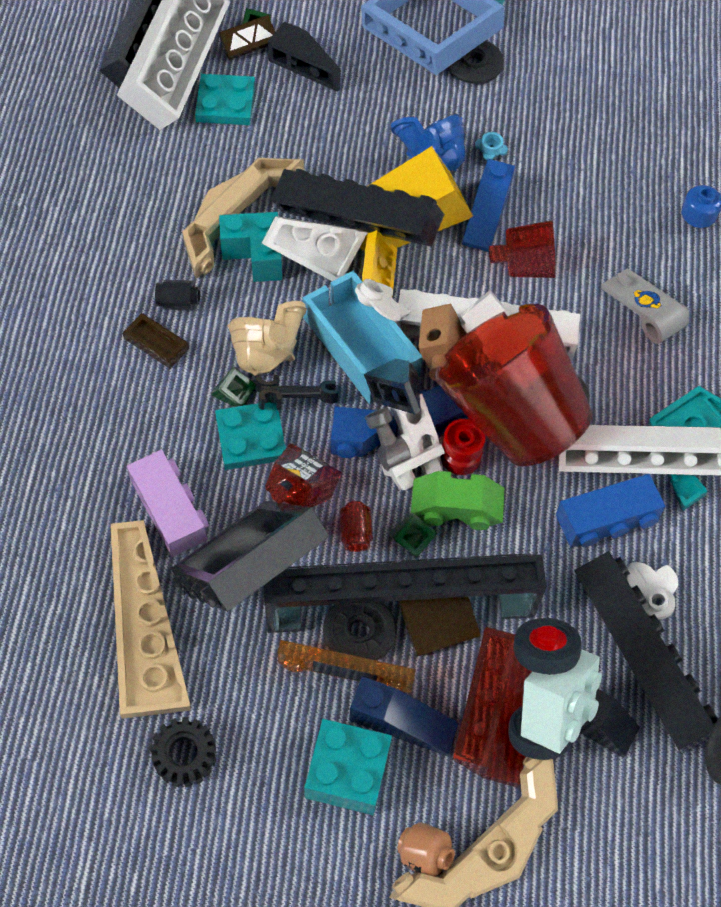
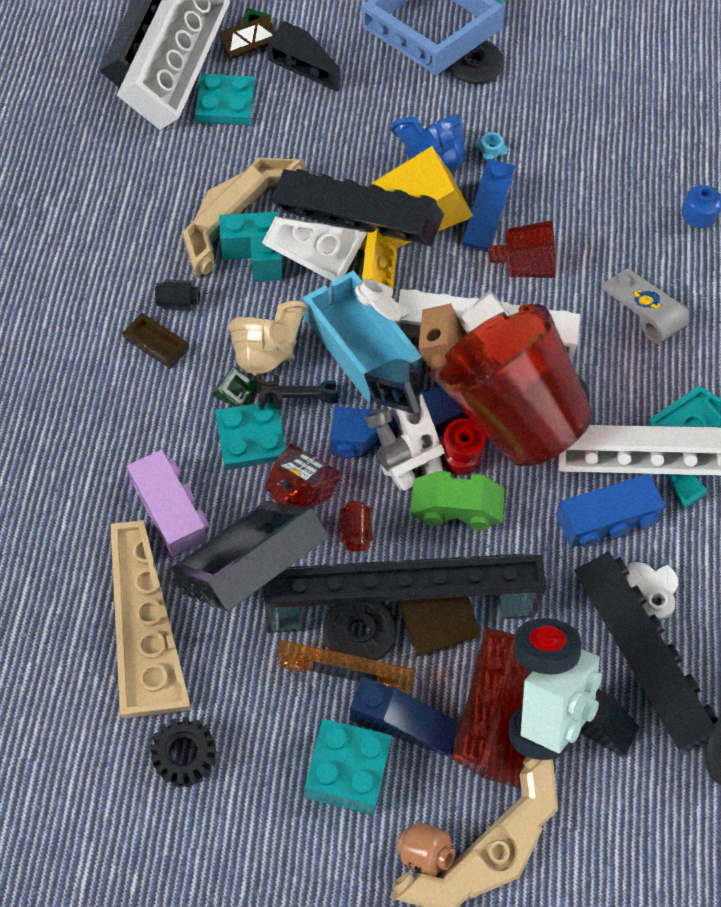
(413, 534): dark green slope -> none

